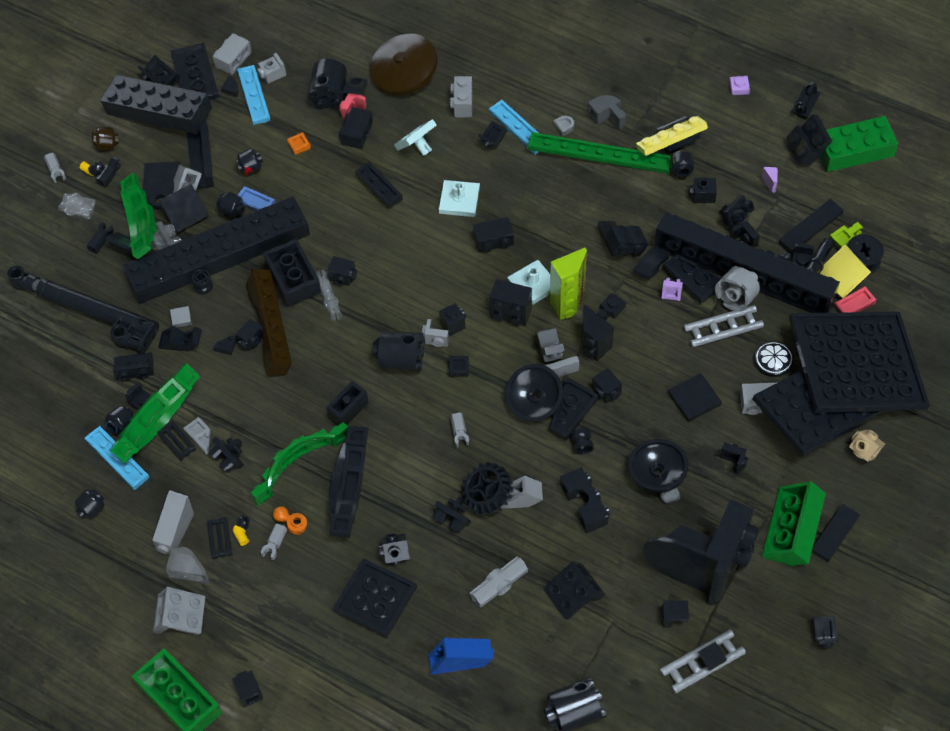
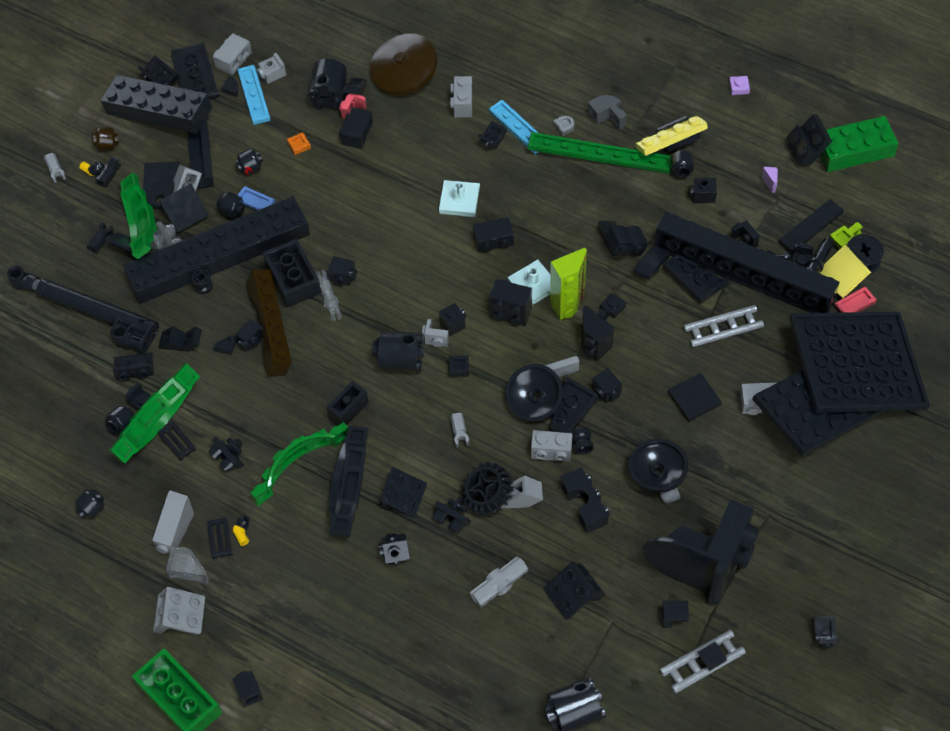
(78, 205): clear hips -> none
(129, 471): medium azure tile -> none
(181, 317): light grey tile -> none
(199, 433): light grey tile -> none
(274, 541): light grey bar -> none
(281, 514): orange plate -> none
(375, 598): black plate -> none
(379, 185): black plate -> none
(402, 492): none -> black hinge
(416, 137): light aqua tile -> none
(460, 654): blue slope -> none
(549, 344): dark grey brick -> none
(551, 446): none -> light grey brick
(672, 289): lavender tile -> none
(734, 454): black bracket -> none
(737, 210): black hips -> none
(737, 288): light grey brick -> none
(774, 358): dish -> none
(794, 524): green slope -> none
(806, 100): black hinge -> none
(835, 533): black tile -> none
(866, 444): tan brick -> none

